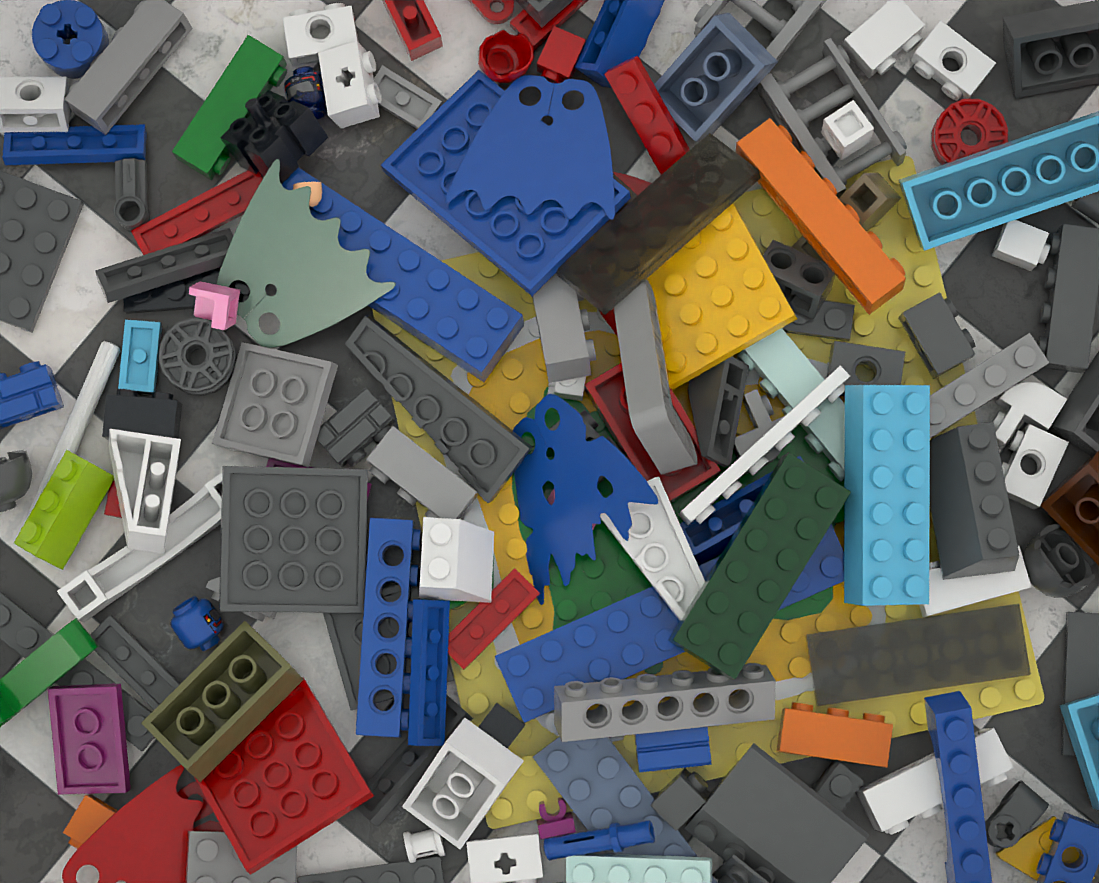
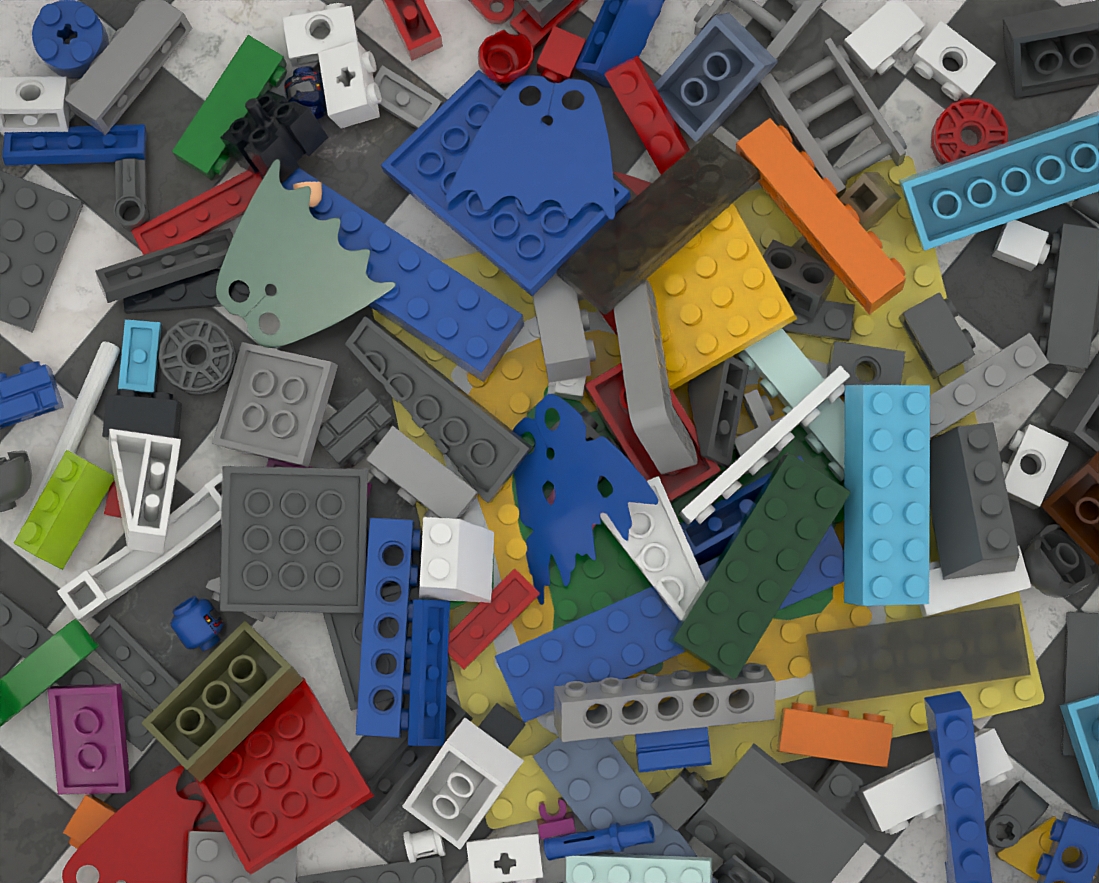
(216, 304): bright pink panel -> none
(847, 130): white brick -> none
(1026, 402): white brick -> none

